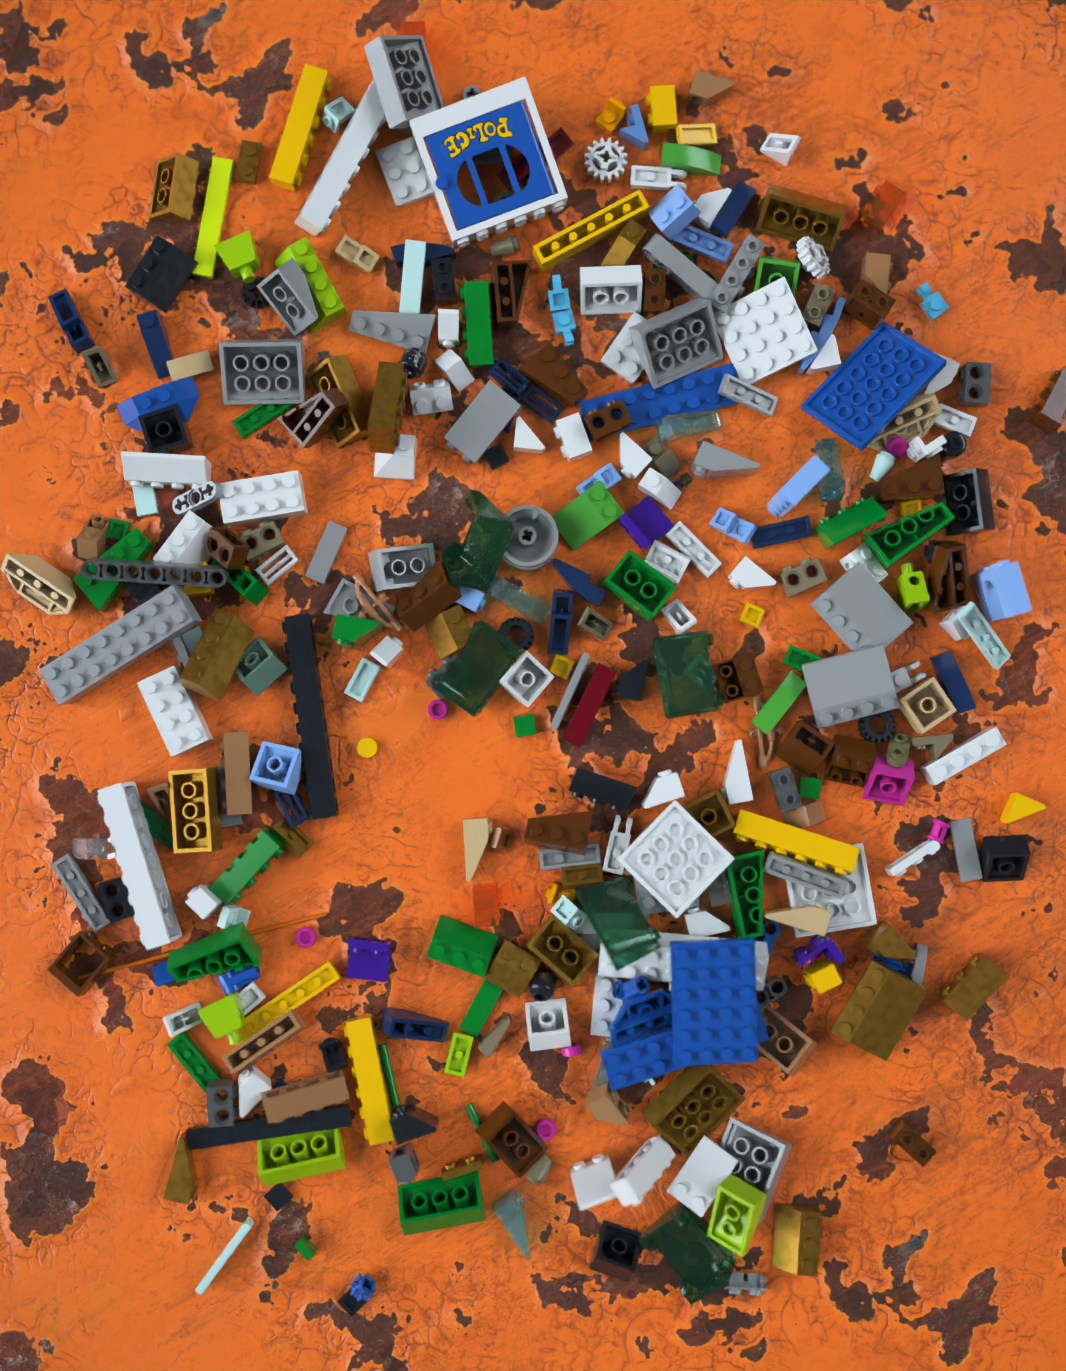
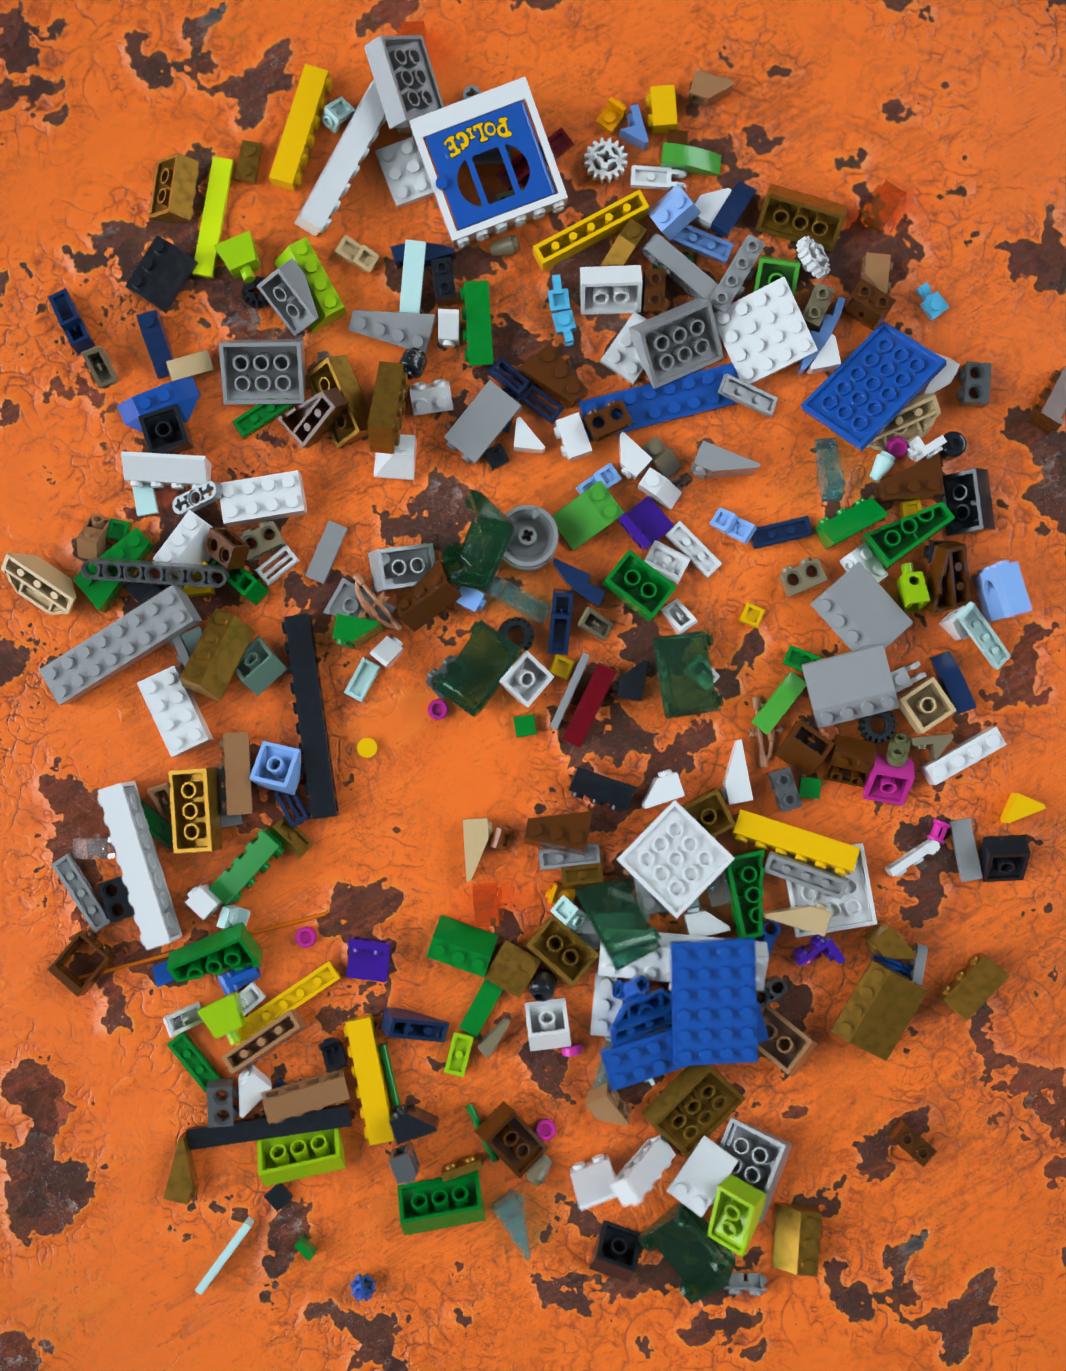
(350, 1303): black tile -> none
(449, 631): pearl gold slope -> none
(454, 370): white slope -> none
(507, 290): reddish brown wedge -> none
(617, 844): white hinge -> none
(687, 425): clear light blue slope -> none
(696, 134): yellow tile -> none
(738, 678): reddish brown slope -> none
(750, 576): white slope -> none
(780, 147): white slope -> none
(797, 487): light blue arch -> none
(805, 816): medium nougat slope -> none
(821, 976): yellow brick -> none
(955, 420): white hinge -> none

